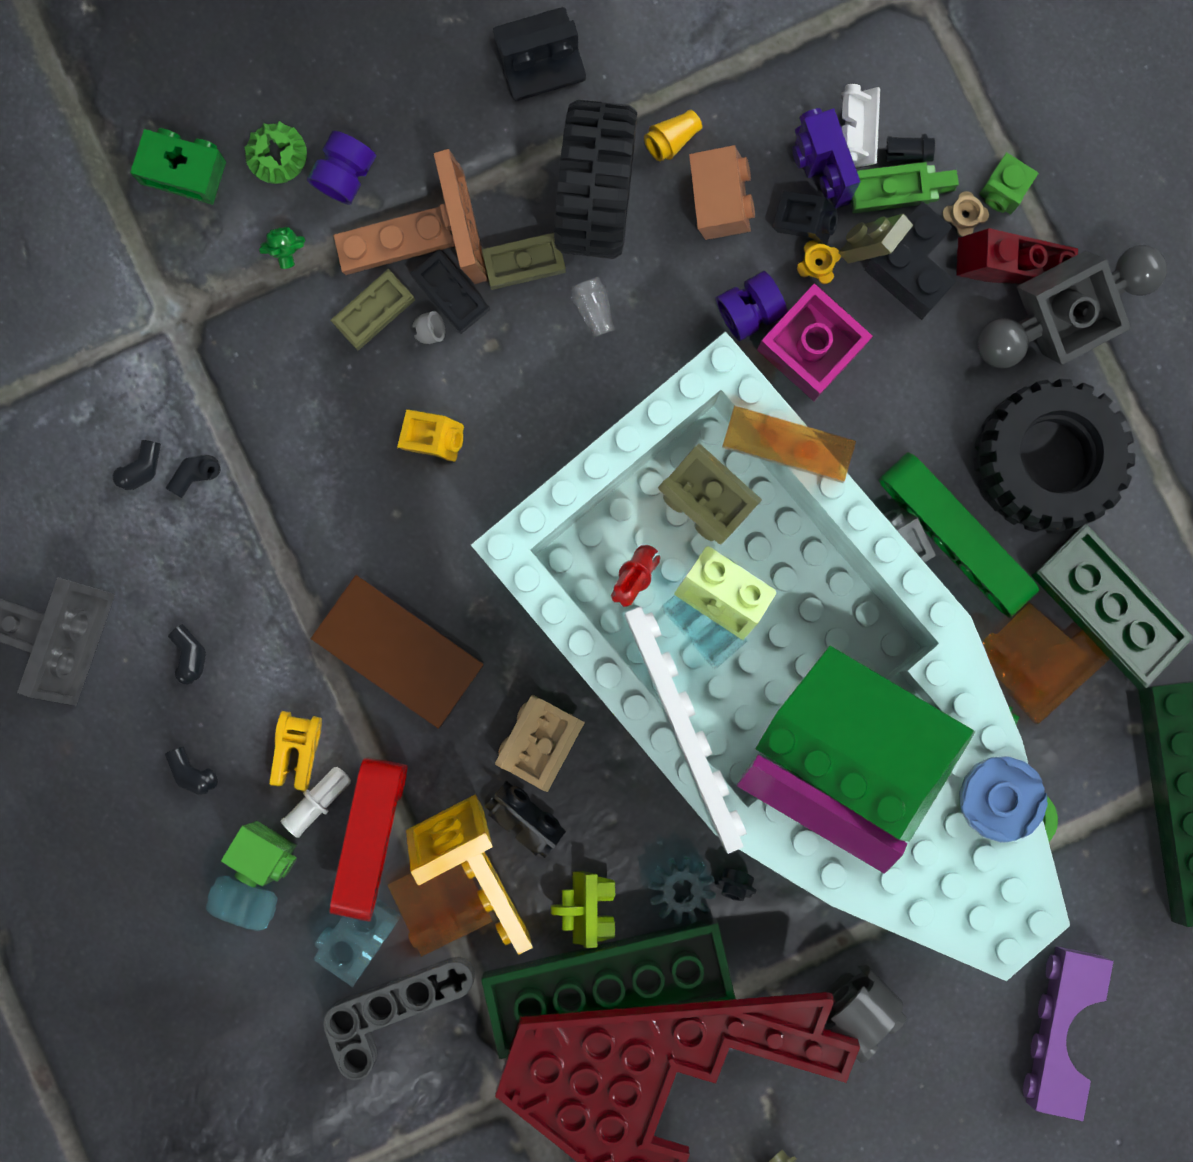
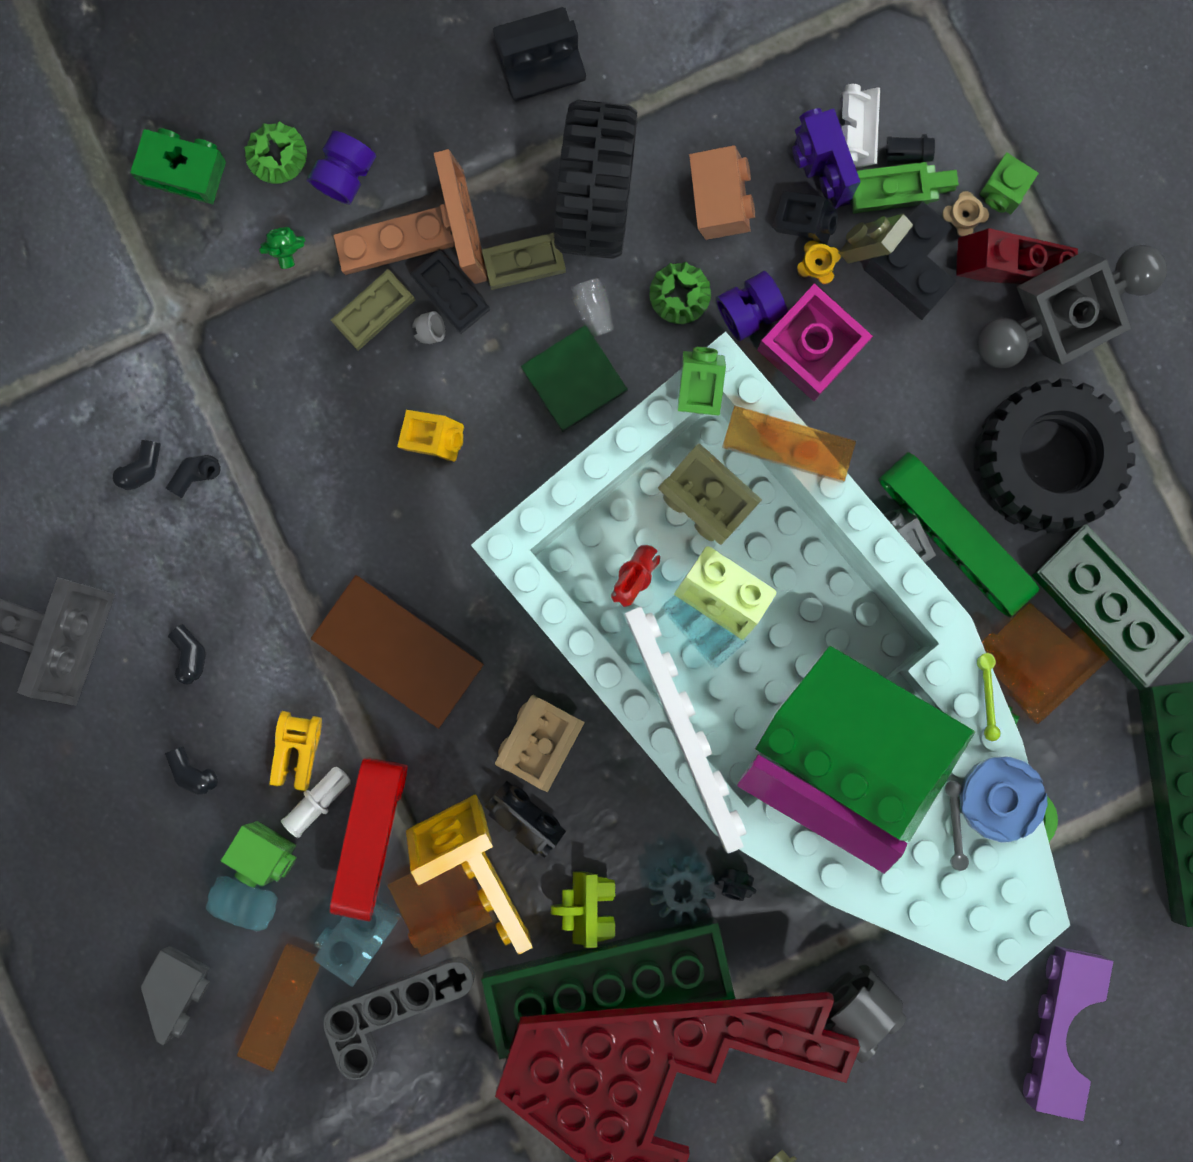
(170, 989): none -> dark grey slope
(280, 1007): none -> clear orange tile
(574, 378): none -> dark green tile
(669, 136): yellow cone -> none
(672, 308): none -> bright green gear
(702, 381): none -> bright green bracket
(958, 860): none -> dark grey hinge
(986, 663): none -> lime hinge

